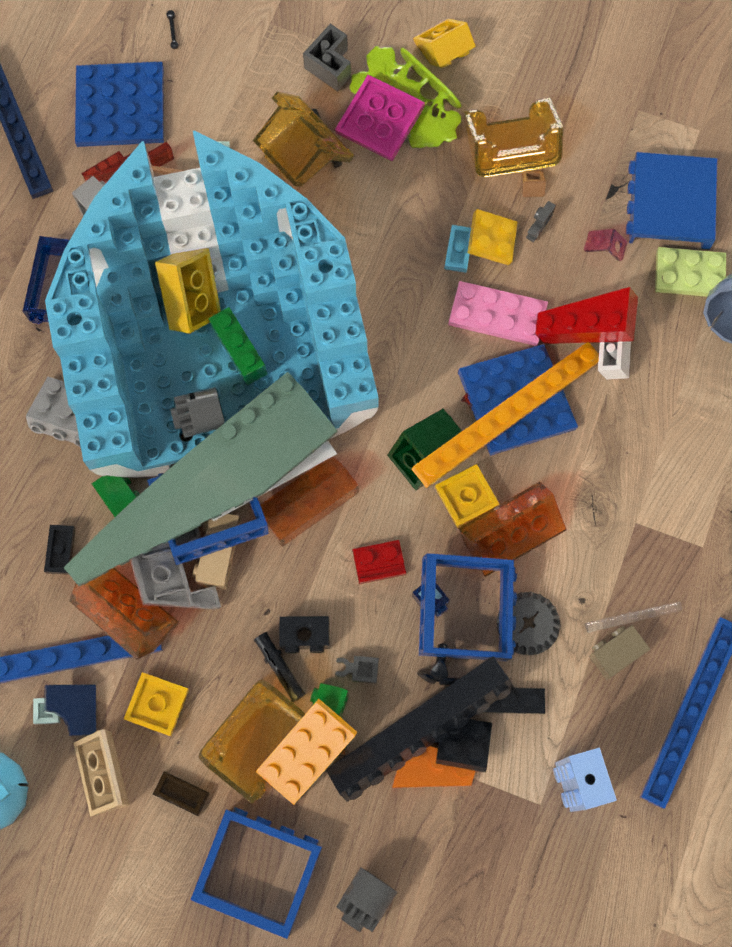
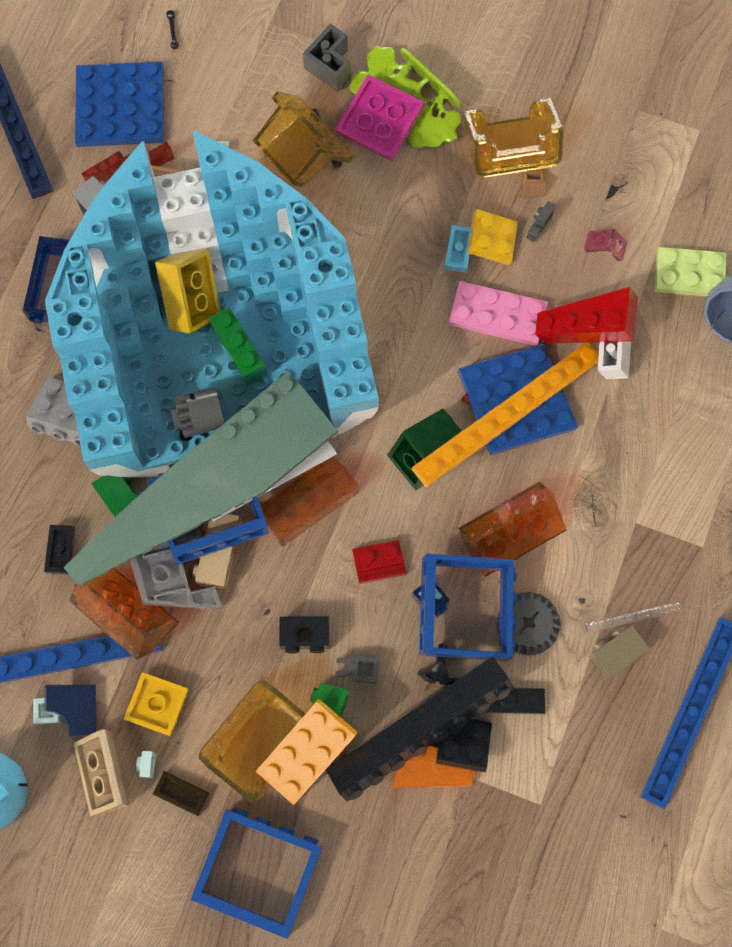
(146, 764): none -> light aqua plate
(279, 666): black pin -> none
(365, 901): dark grey gear -> none
(445, 42): yellow slope -> none
(466, 495): yellow plate -> none
(584, 781): light blue brick -> none
(672, 198): blue panel -> none

